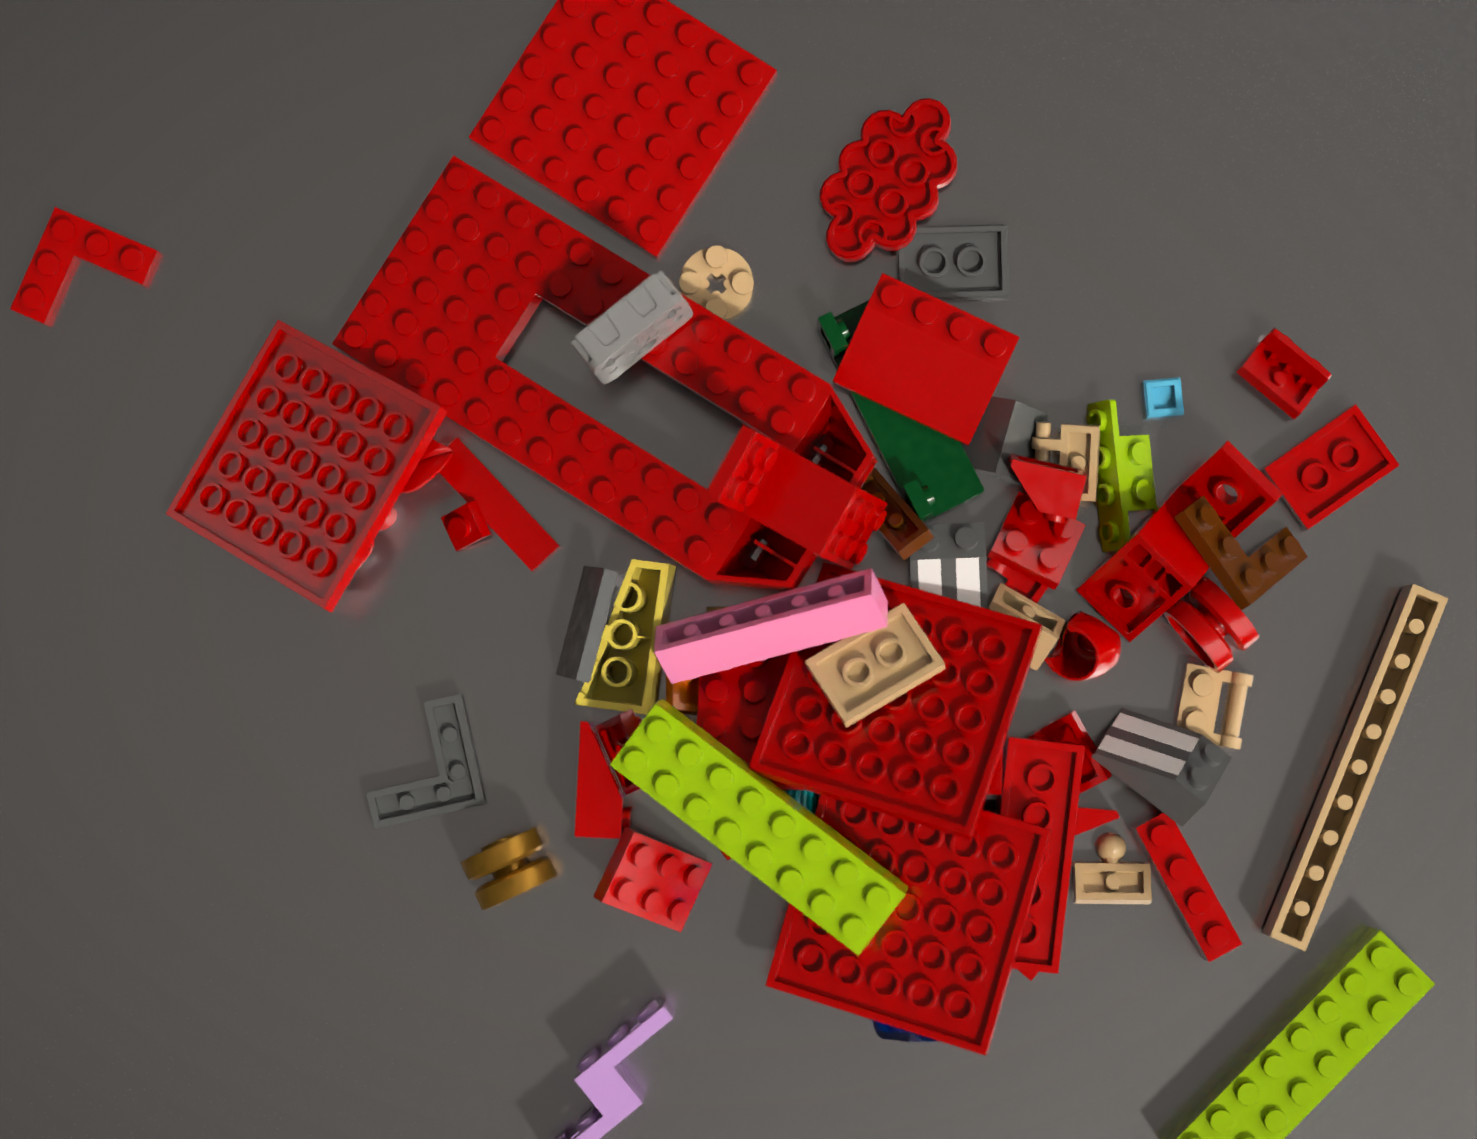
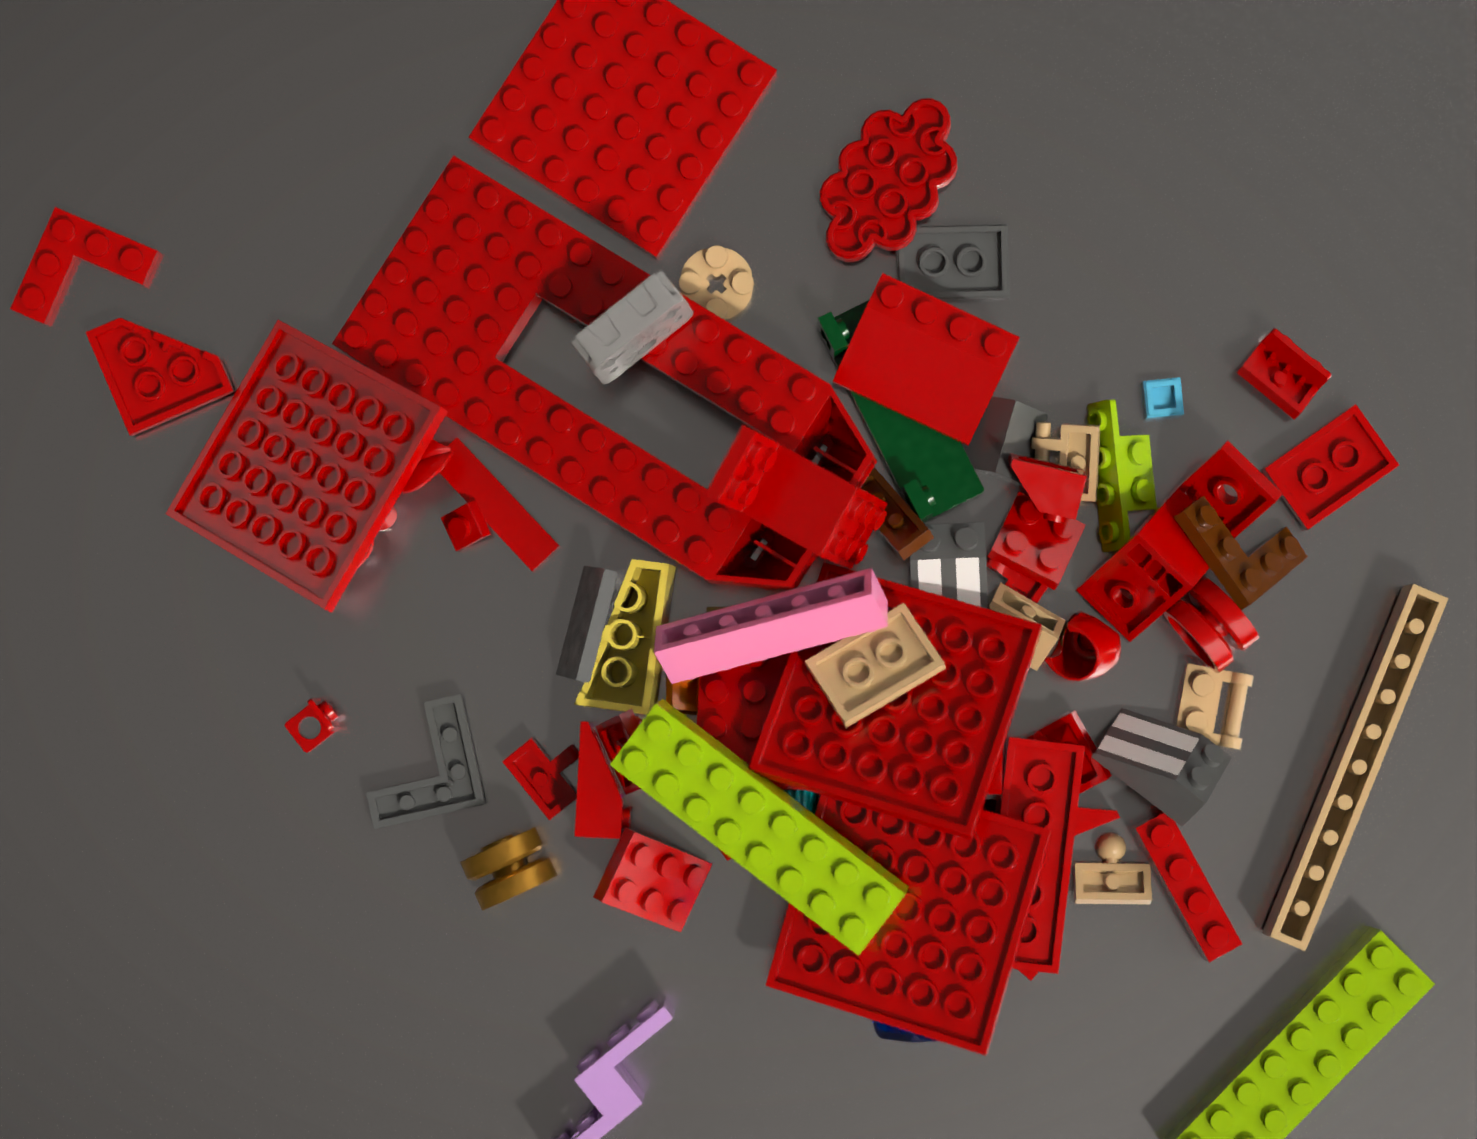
(155, 374): none -> red plate
(323, 713): none -> red bracket
(543, 776): none -> red plate

